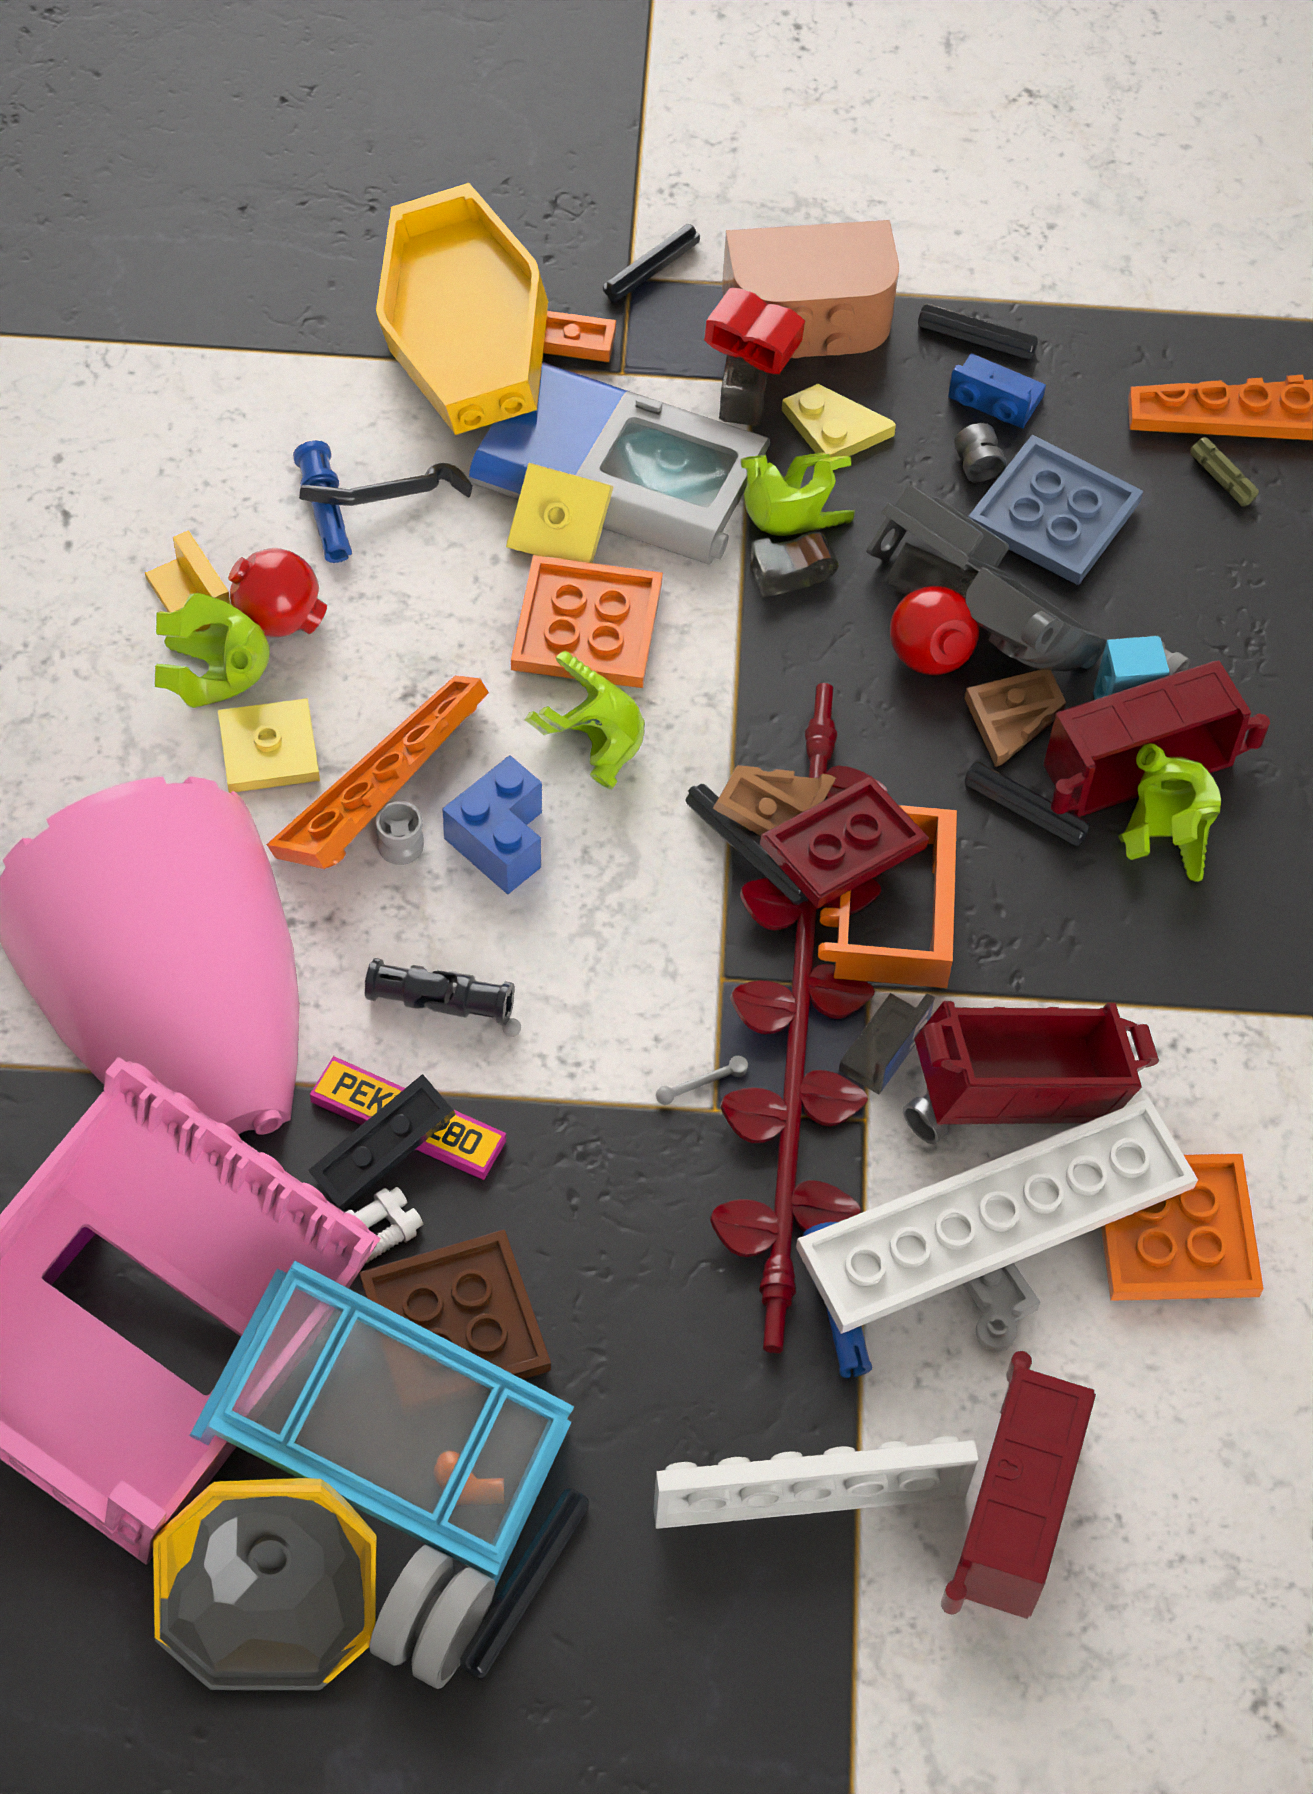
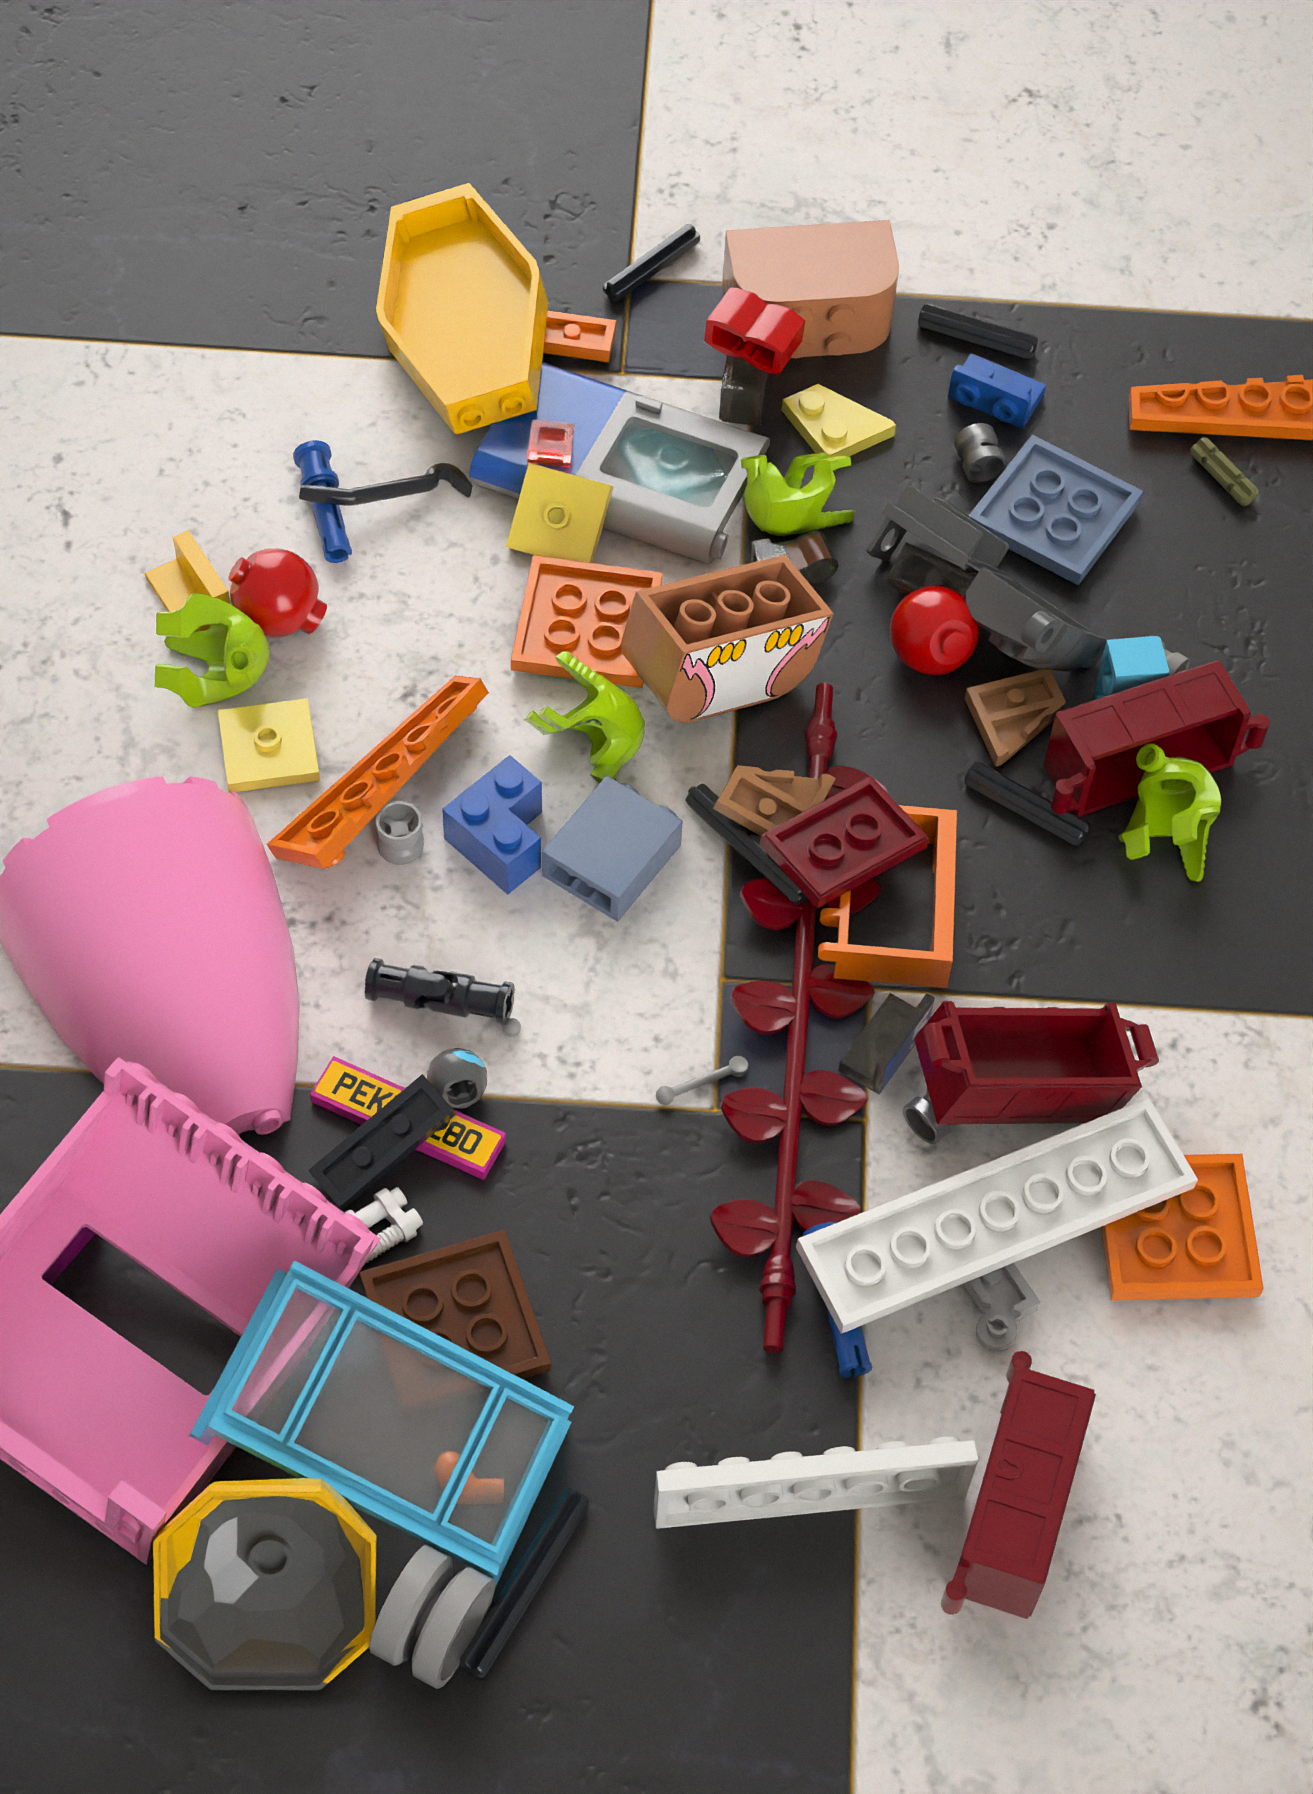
(458, 1077): none -> dark grey piece
(551, 443): none -> clear red plate
(612, 847): none -> sand blue brick
(726, 637): none -> nougat brick

